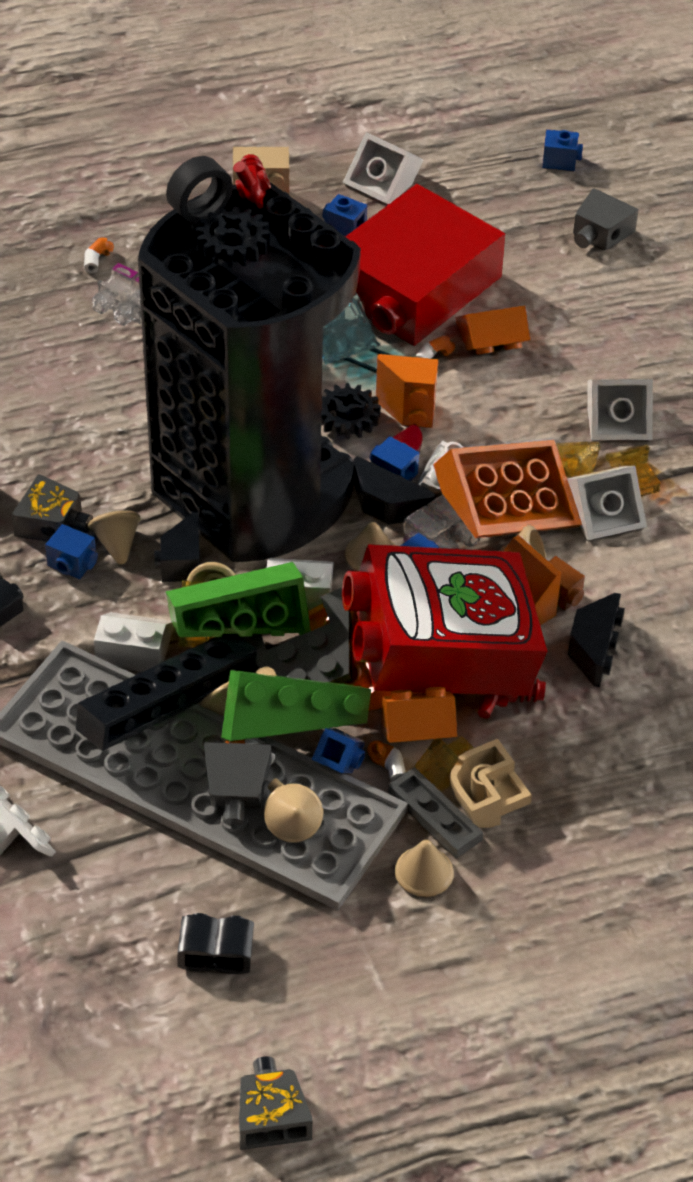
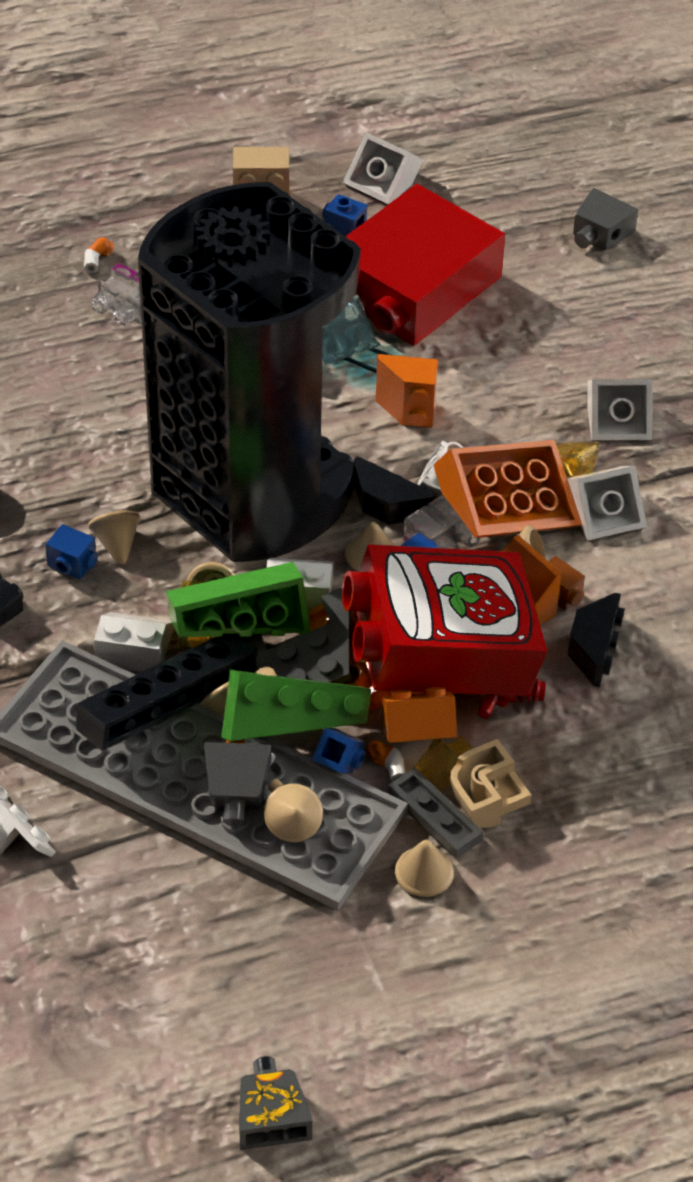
(46, 509): dark grey torso -> none
(179, 550): black slope -> none
(185, 180): black tyre -> none
(215, 944): black brick -> none
(252, 179): red piece -> none
(349, 411): black gear -> none
(396, 458): blue brick -> none
(411, 436): dark red tile -> none
(439, 344): orange arm -> none
(494, 328): orange slope -> none
(561, 150): blue brick -> none
(637, 457): clear yellow slope -> none

